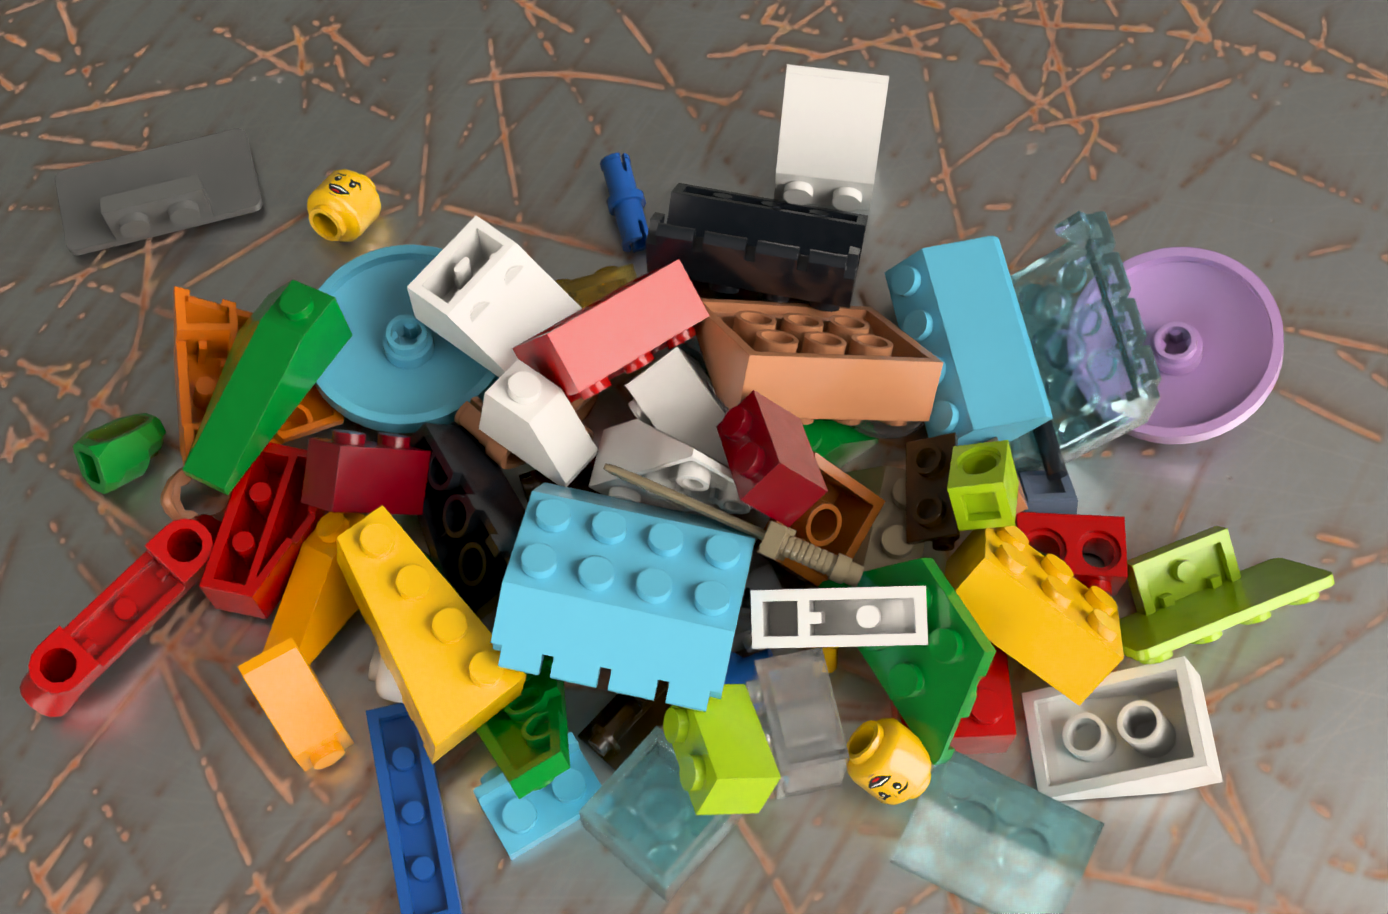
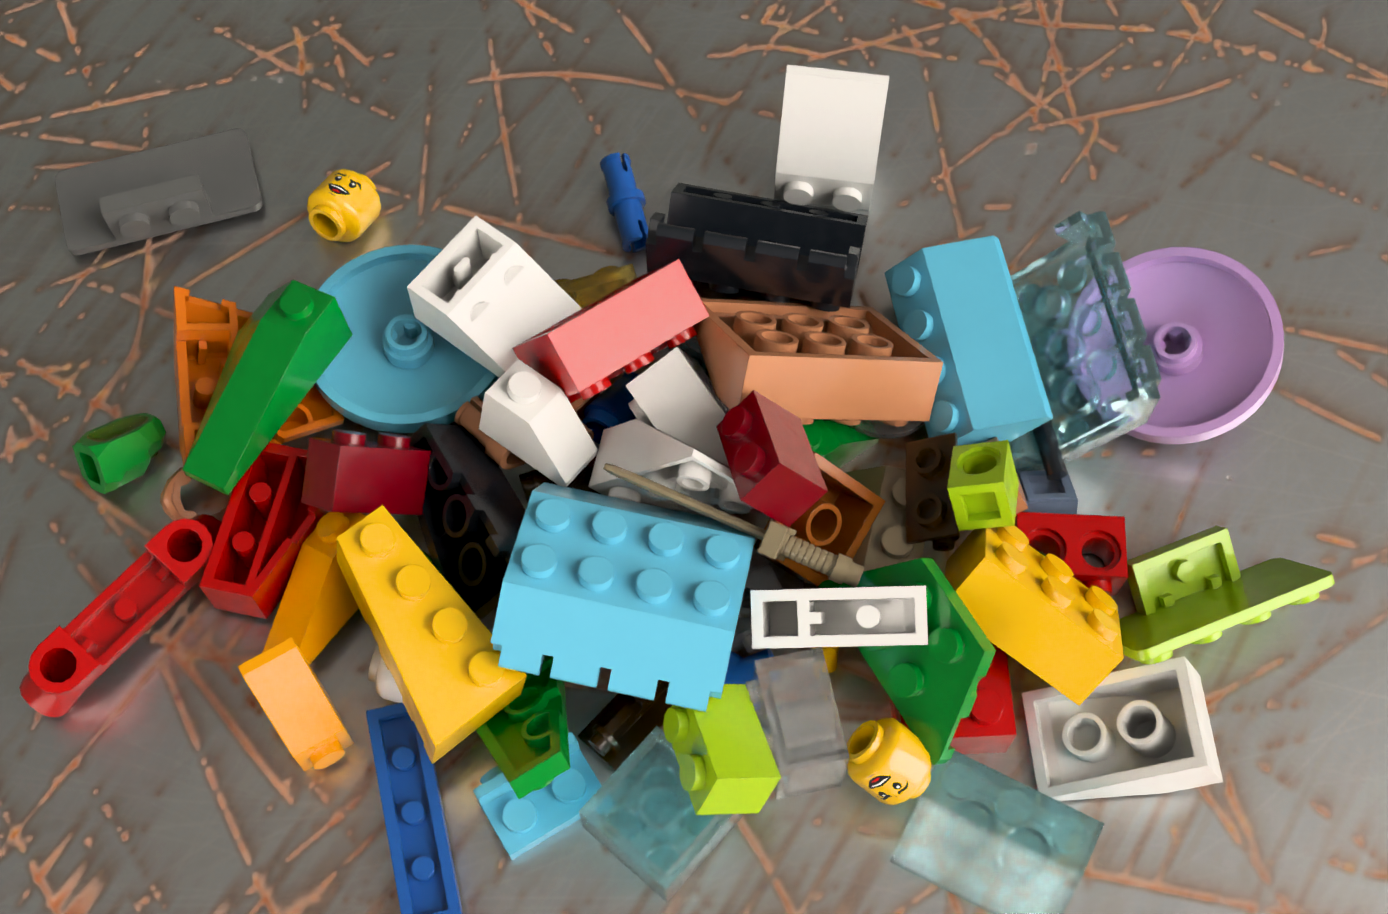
(610, 407): none -> blue cone

